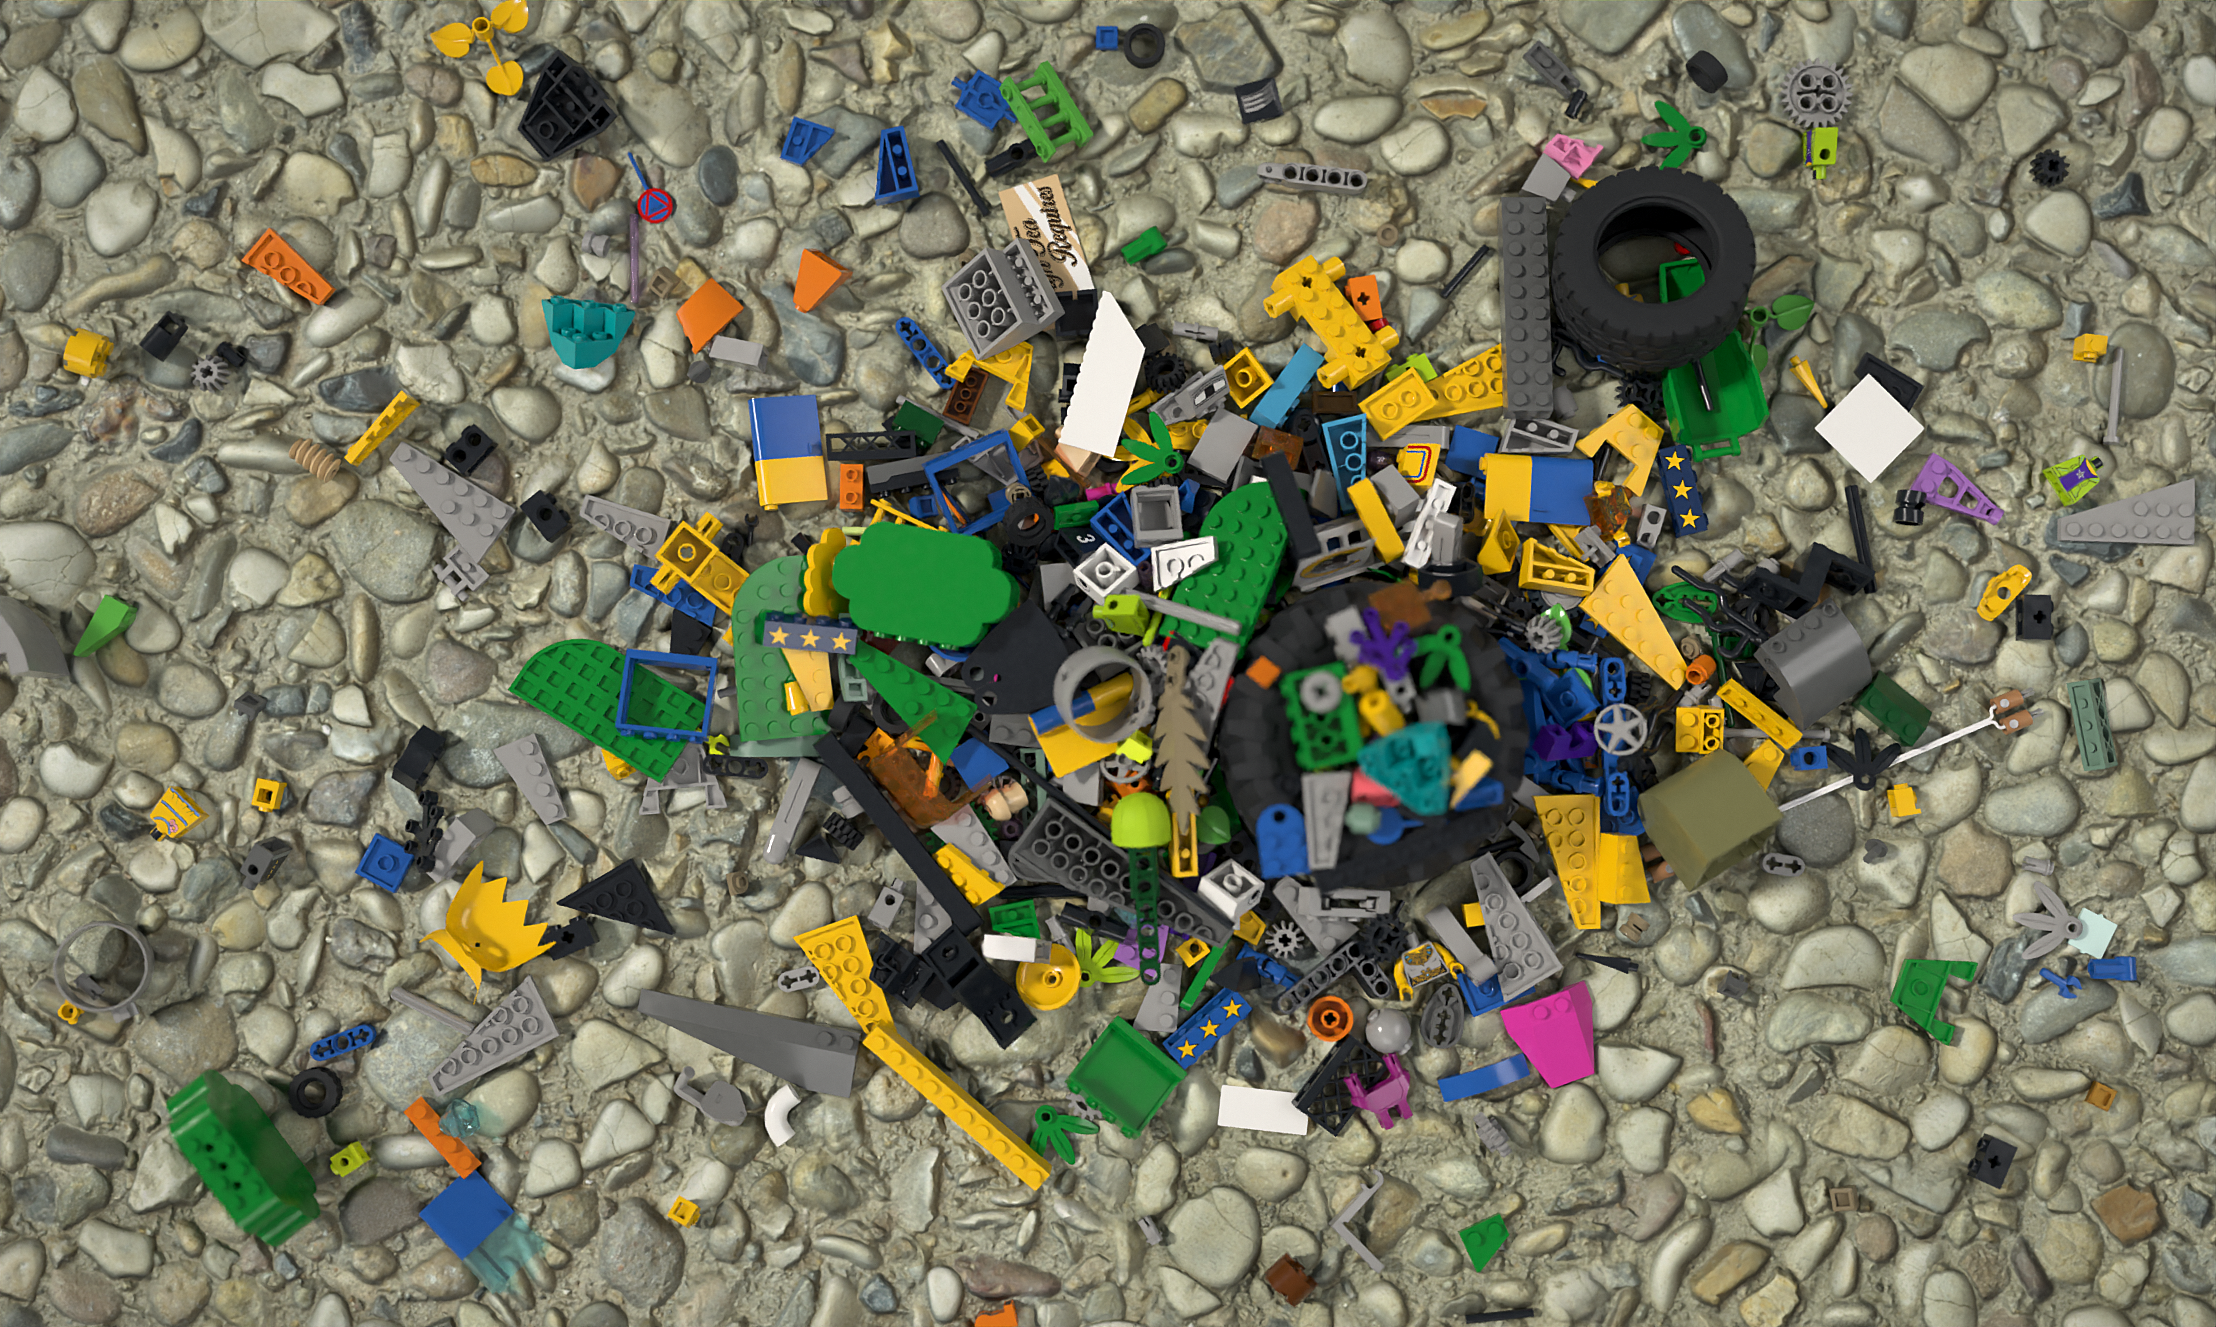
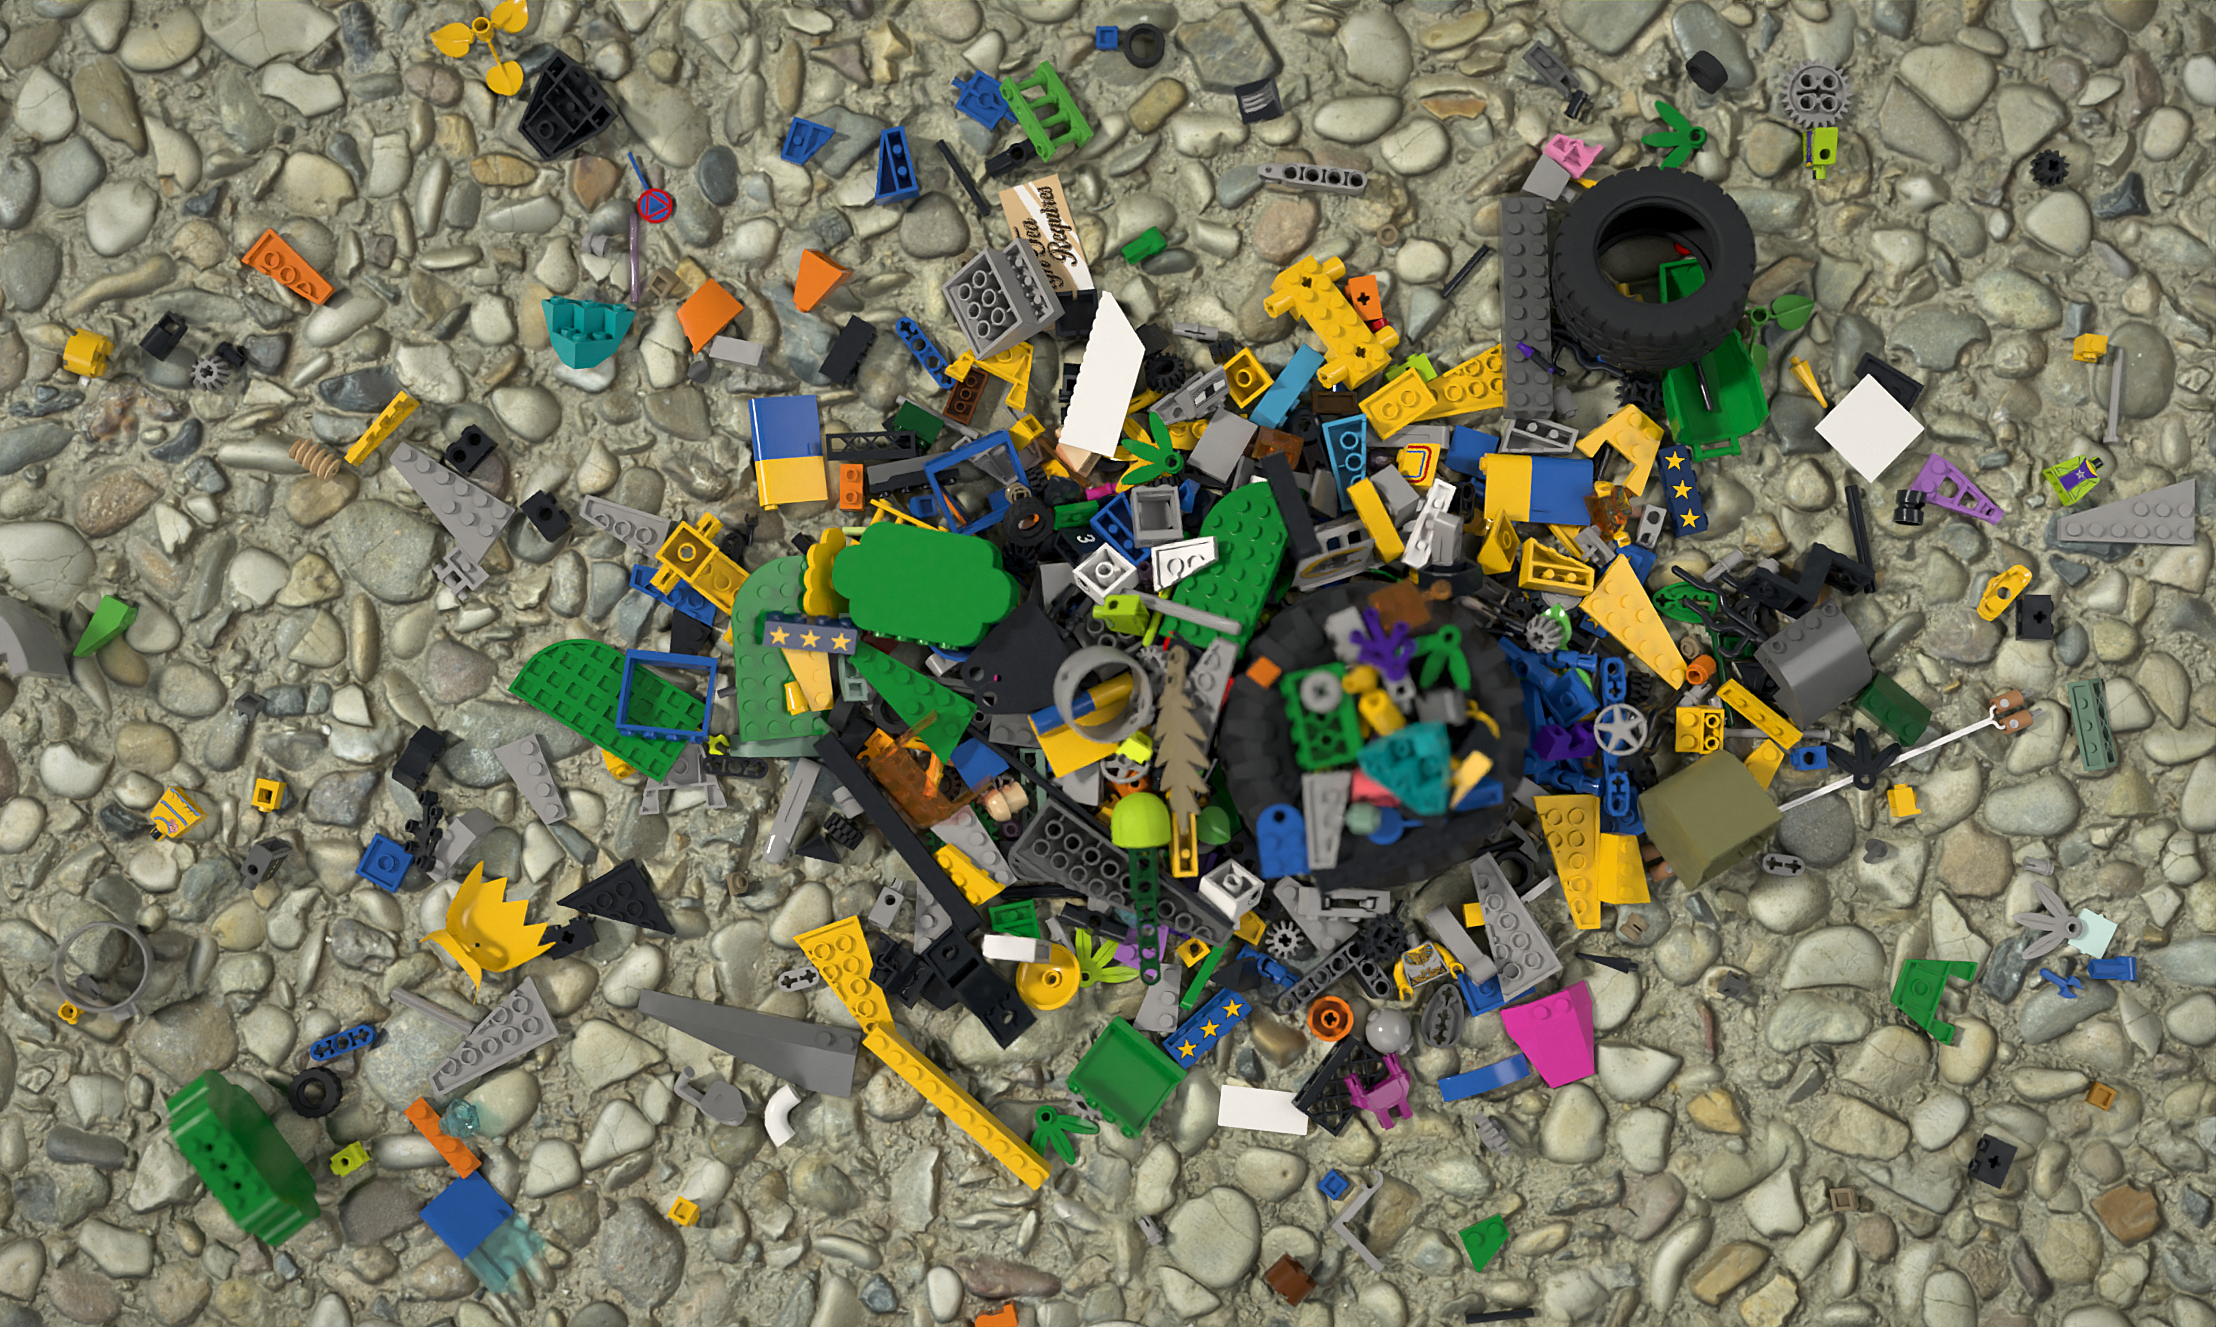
(849, 351): none -> black brick
(1333, 1184): none -> blue tile
(1533, 354): none -> piece

